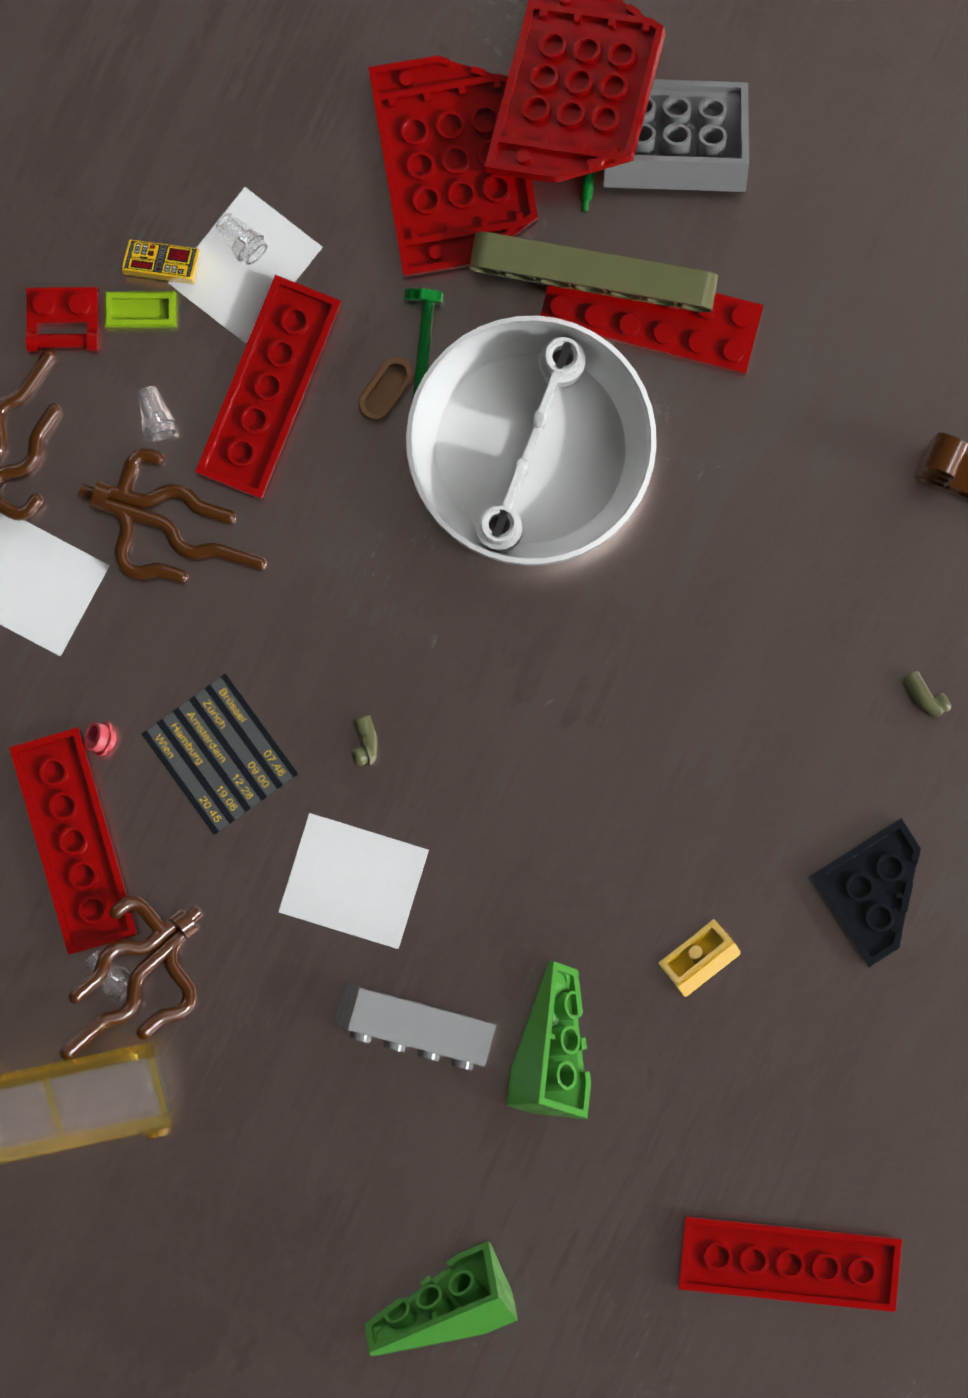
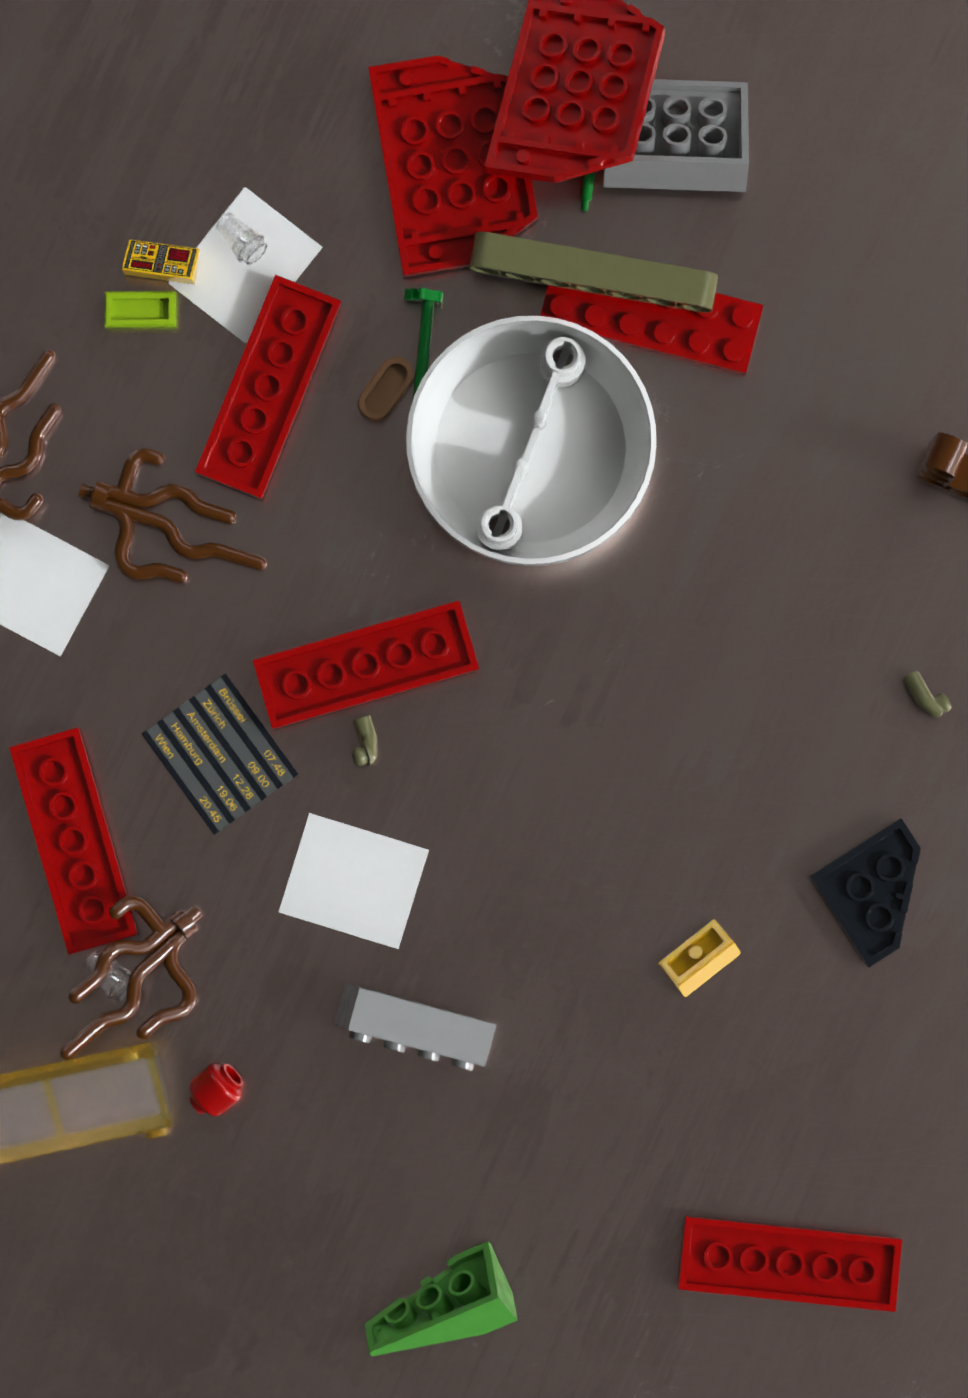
(62, 307): red plate -> none
(100, 738): coral plate -> none
(155, 416): clear cone -> none
(215, 1089): none -> red head
(365, 664): none -> red plate
(549, 1061): bright green wedge -> none

